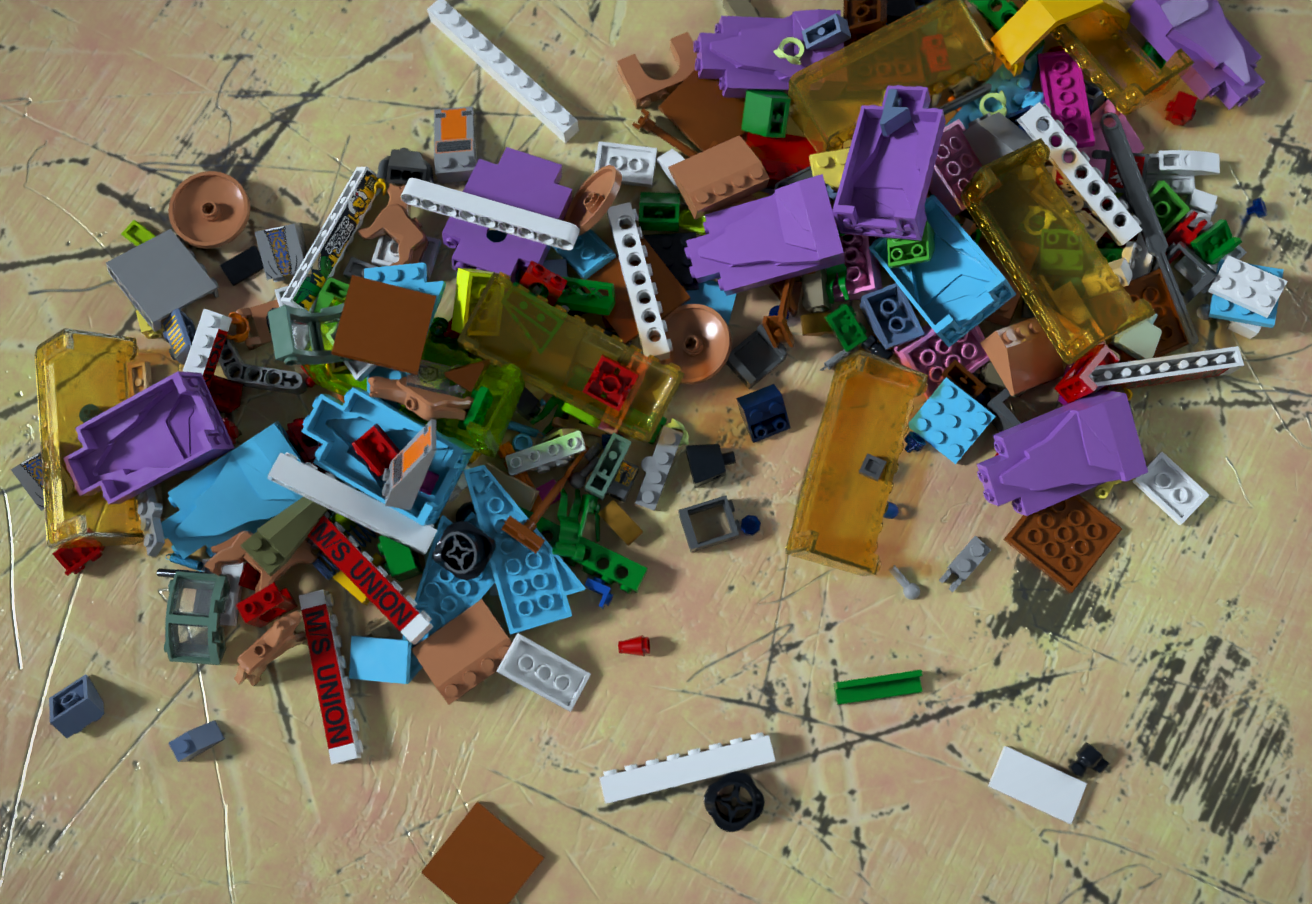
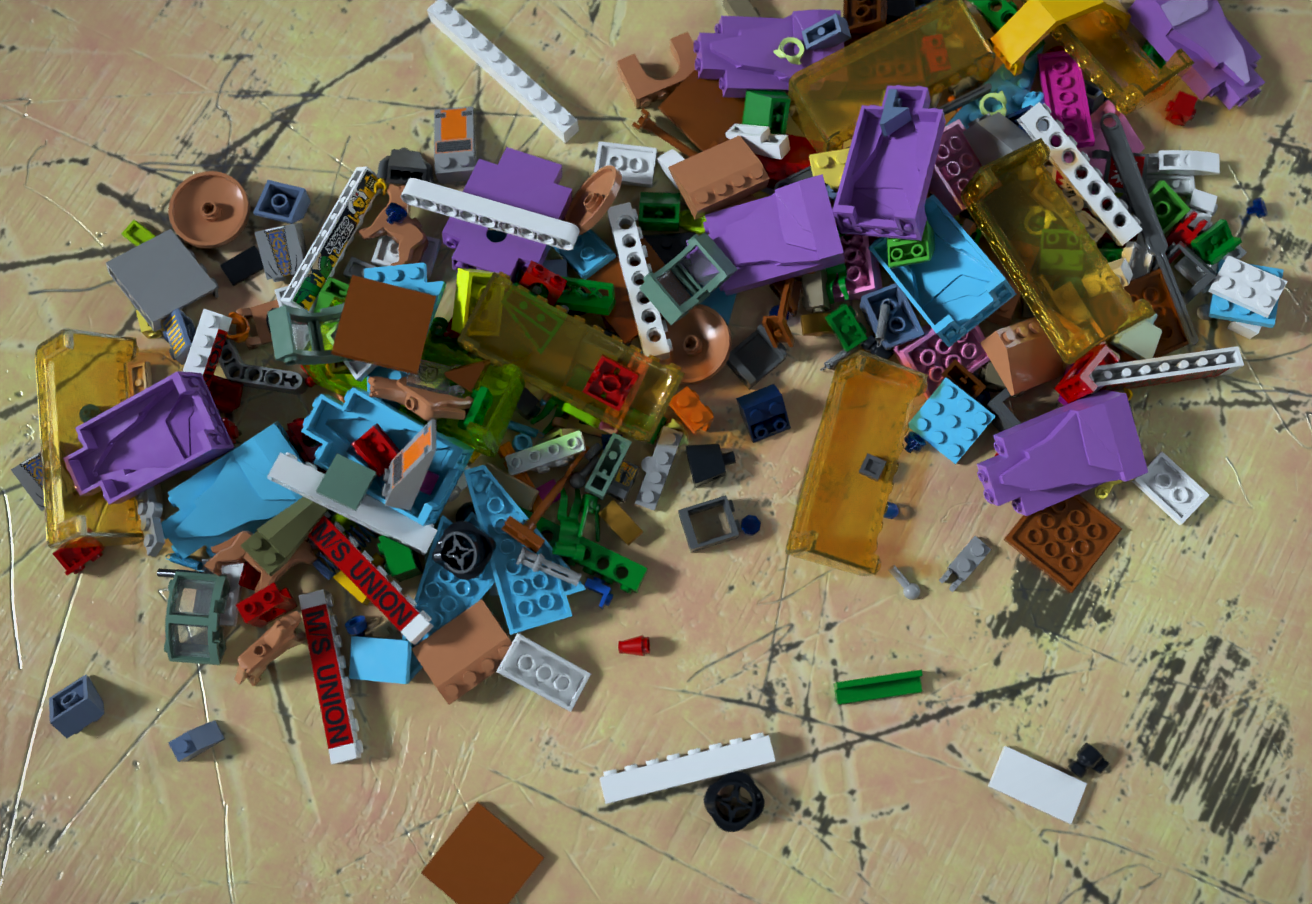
(282, 202): none -> sand blue slope
(346, 482): none -> sand green tile
(356, 625): none -> blue tile
(395, 213): none -> clear blue tile
(573, 577): none -> light grey pin
(688, 278): none -> sand green window
(691, 410): none -> orange bracket
(760, 140): none -> white slope
(882, 322): none -> light grey piece

